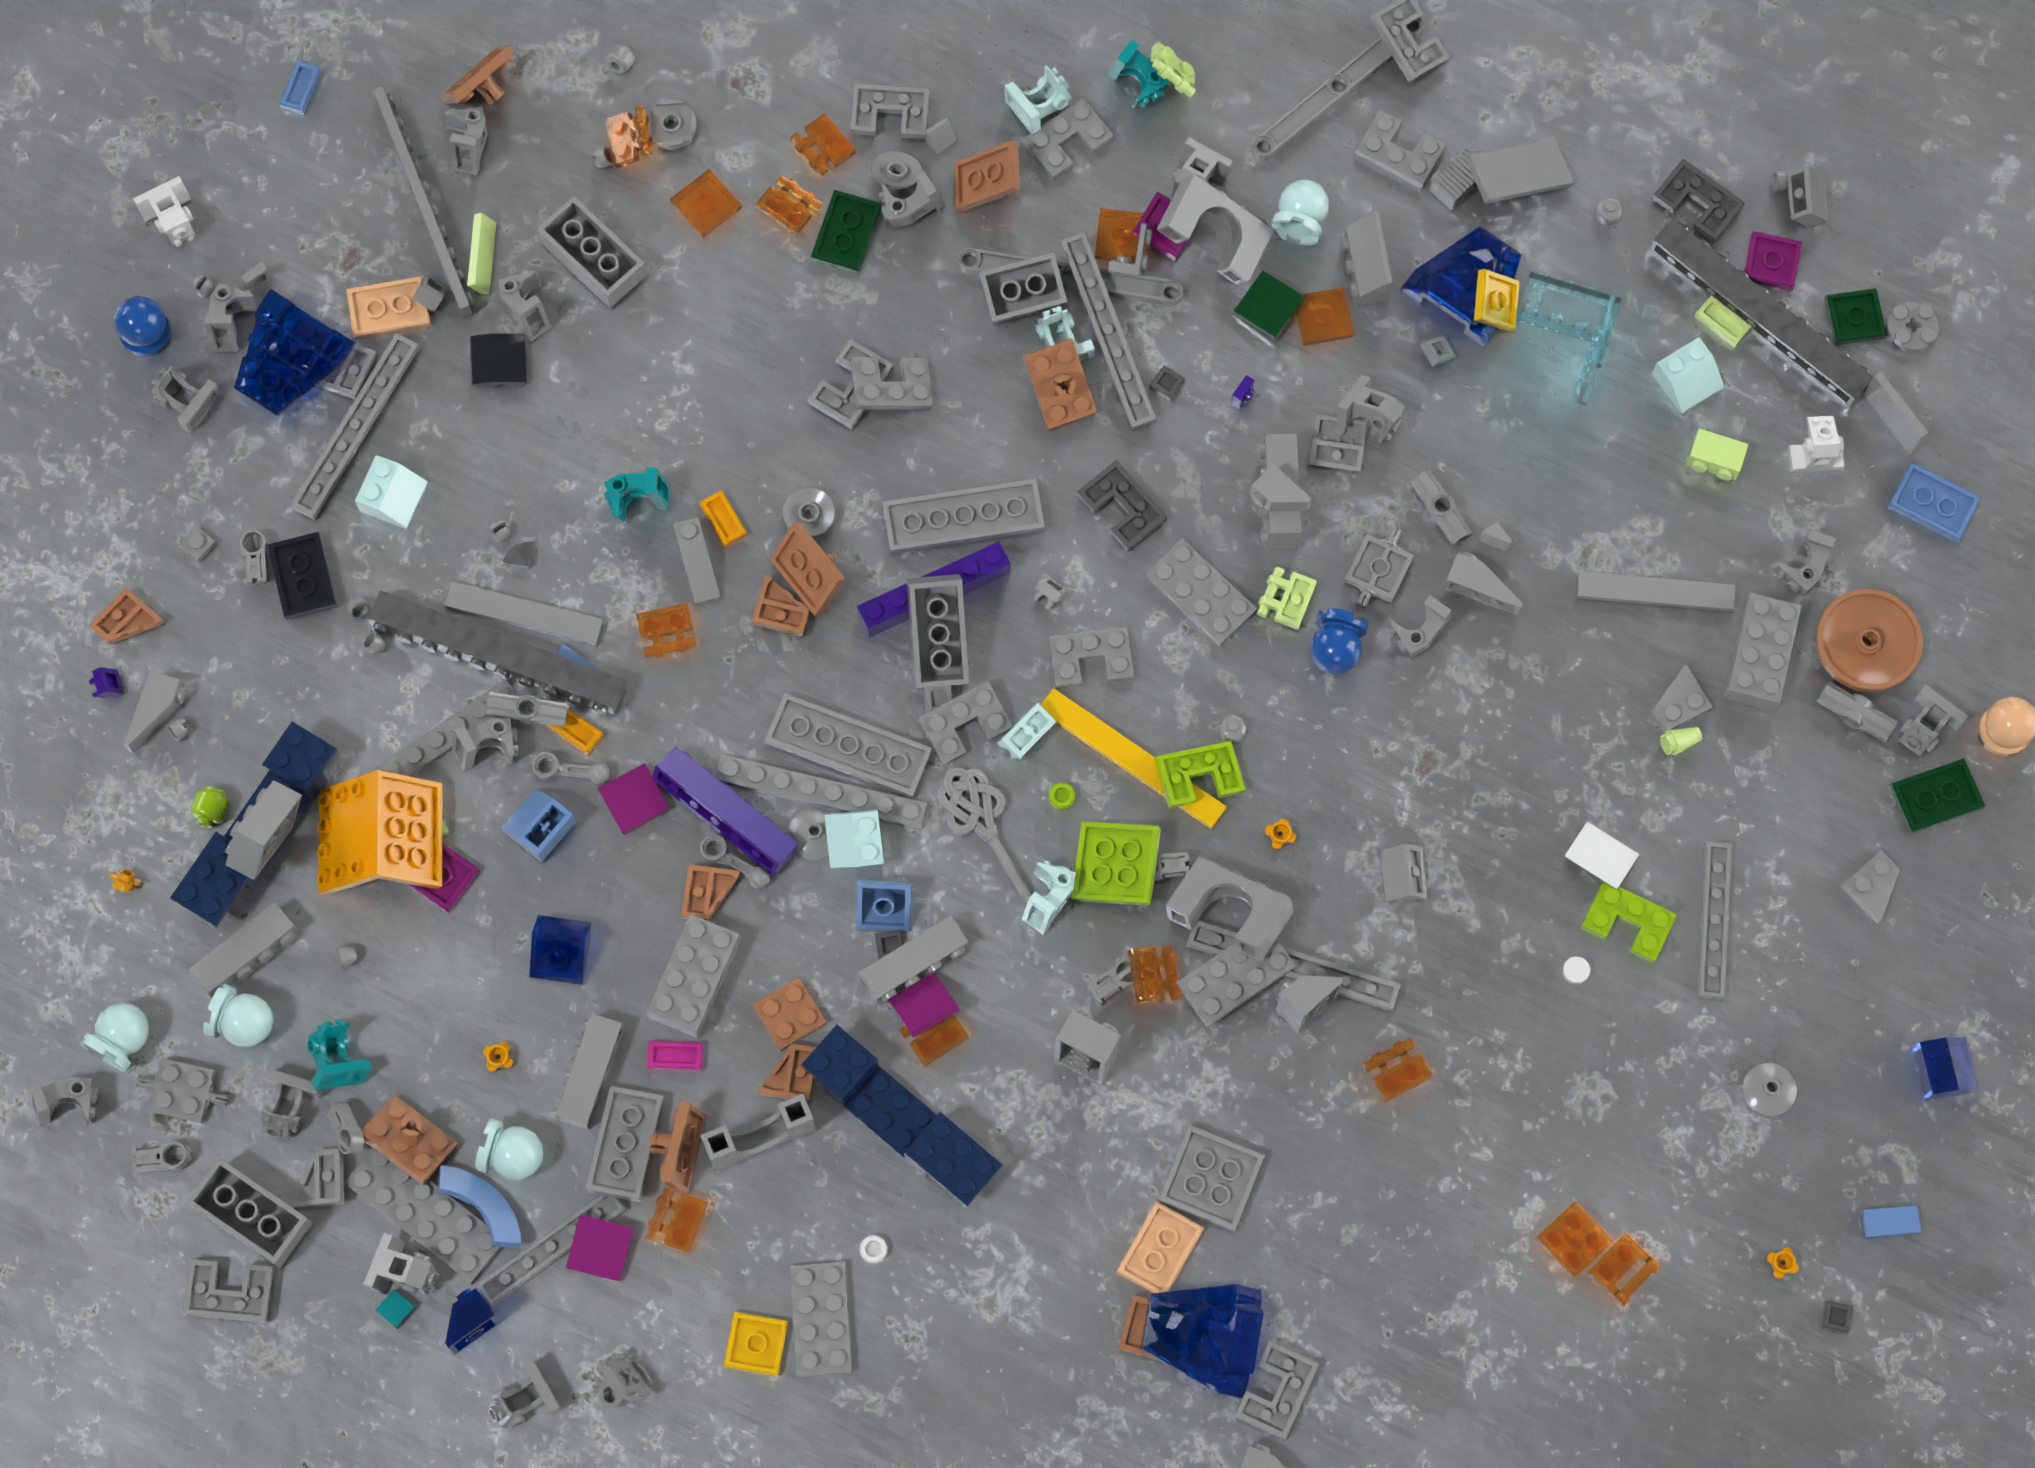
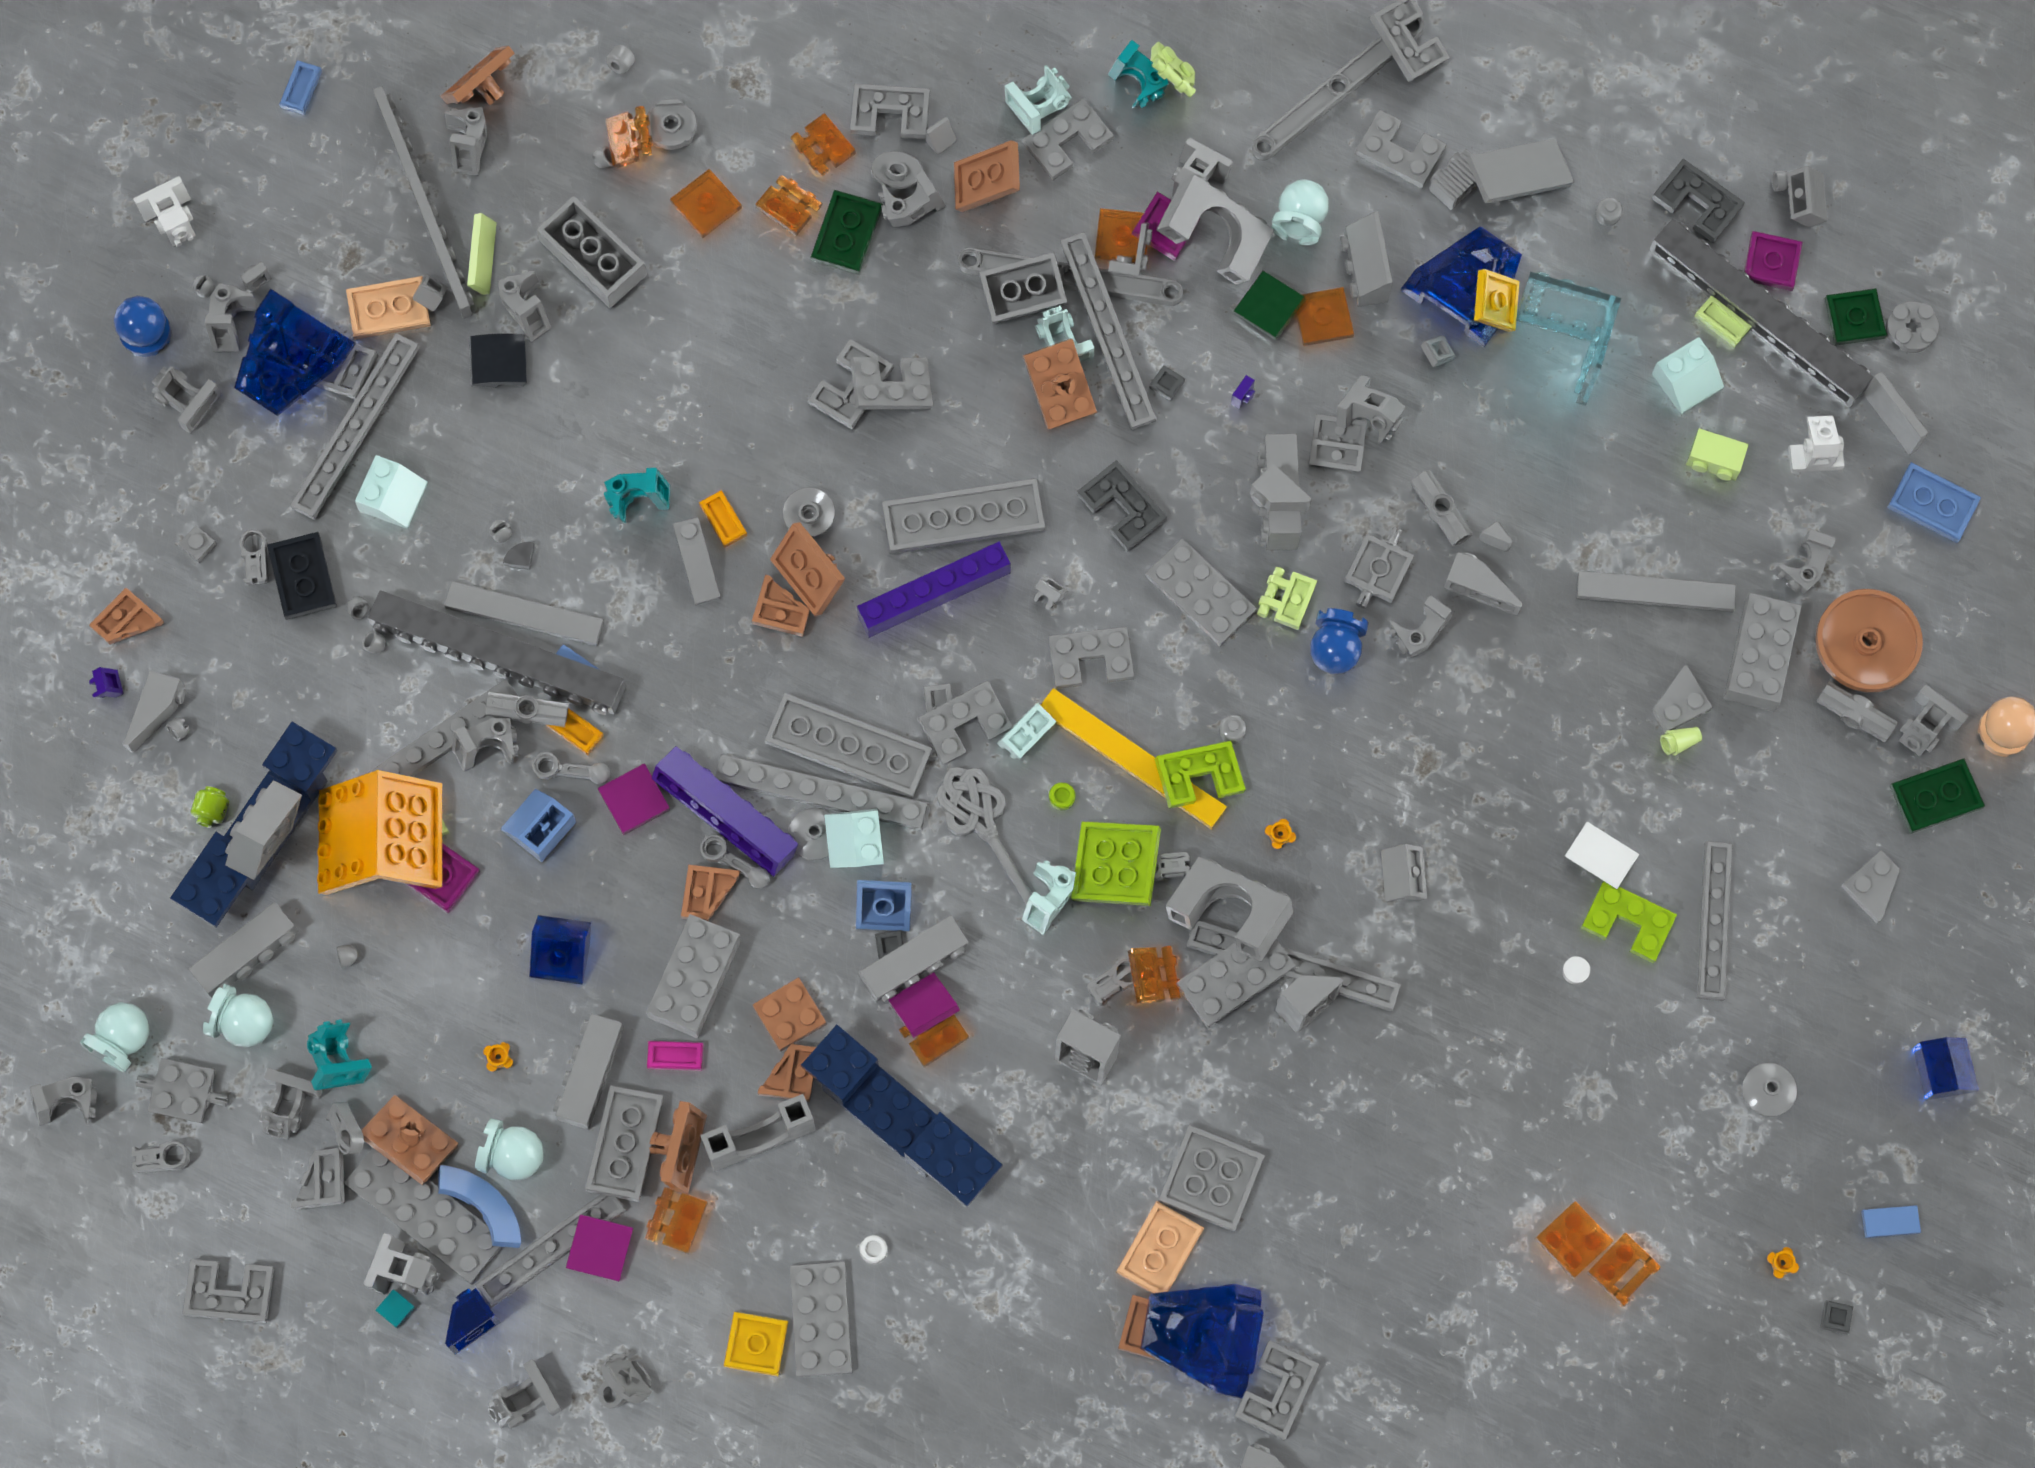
(124, 880): light orange plate -> none
(249, 1213): light grey brick -> none
(663, 623): clear orange plate -> none
(937, 631): light grey brick -> none
(1402, 1077): clear orange plate -> none

